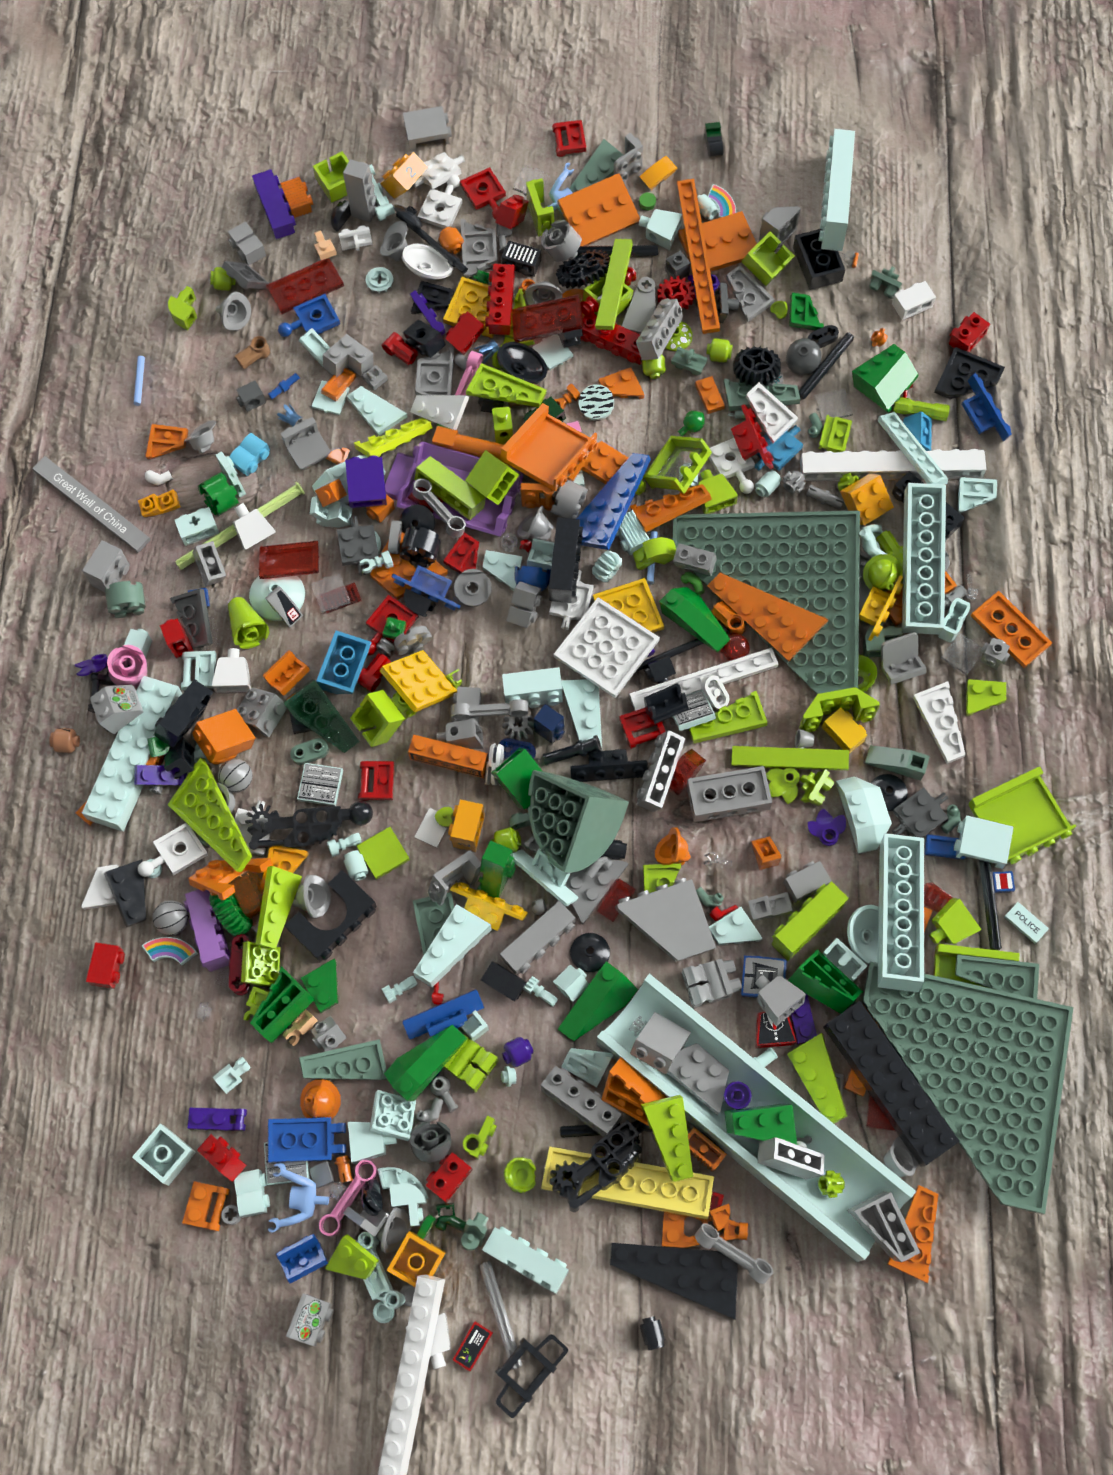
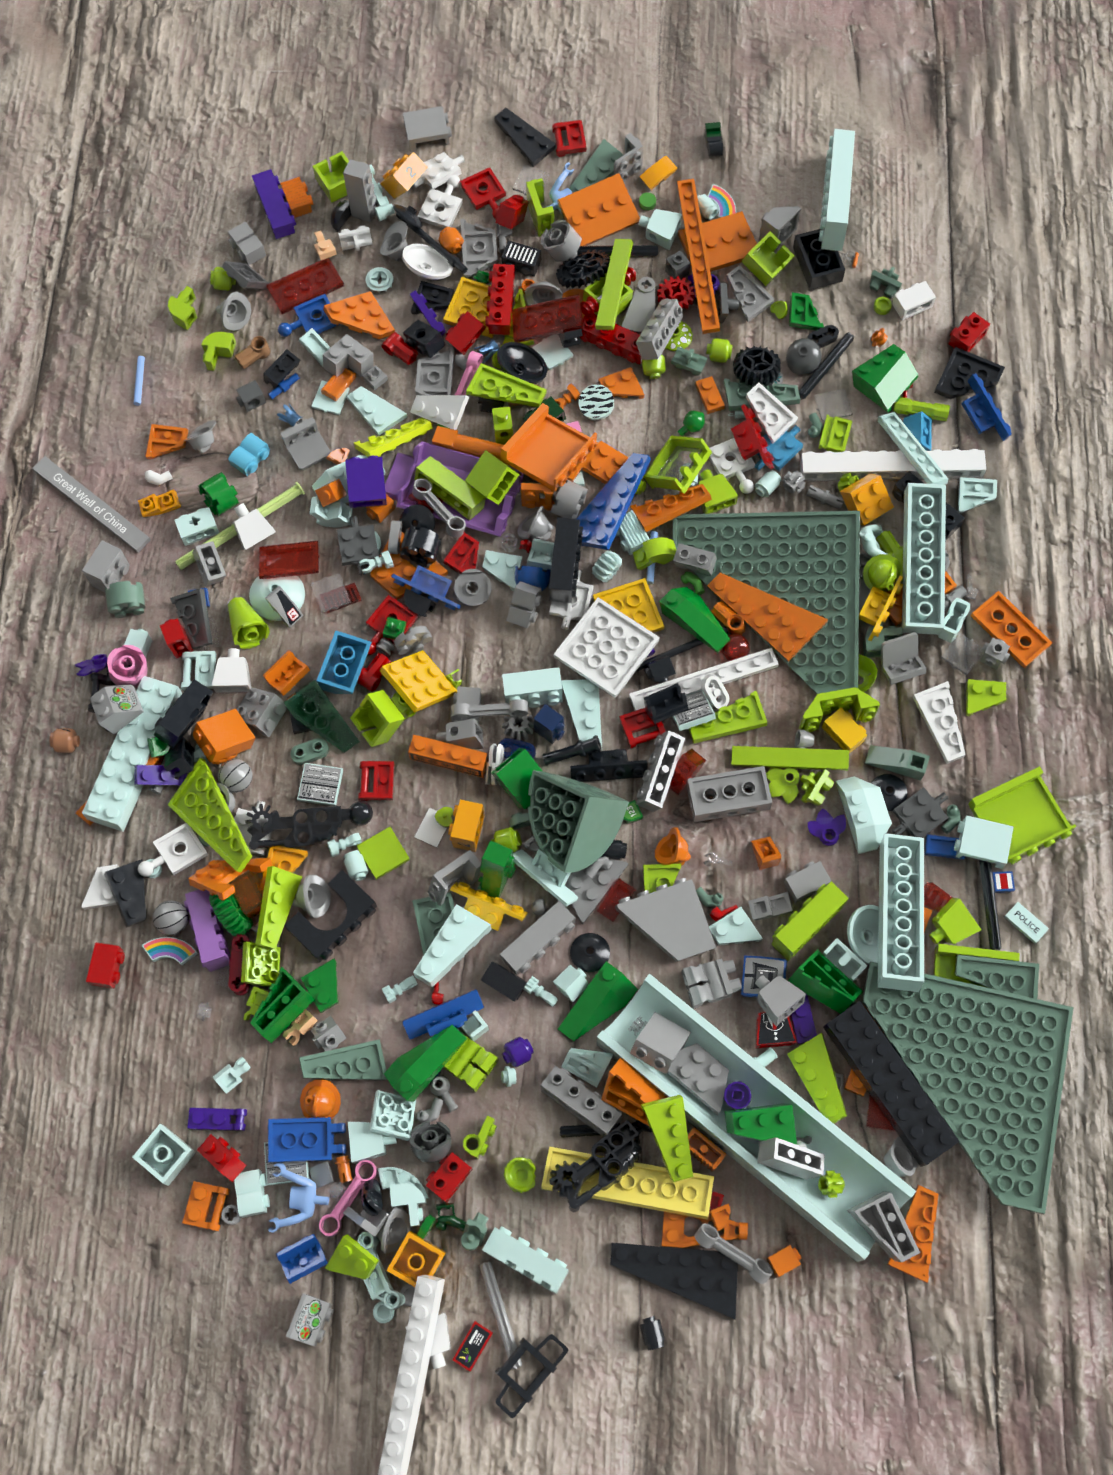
(217, 345): none -> lime brick
(230, 473): light aqua wing -> none
(280, 368): none -> black hinge
(361, 315): none -> orange plate
(528, 139): none -> black wing
(632, 813): none -> tile
(784, 1260): none -> orange brick
(882, 305): none -> lime tile

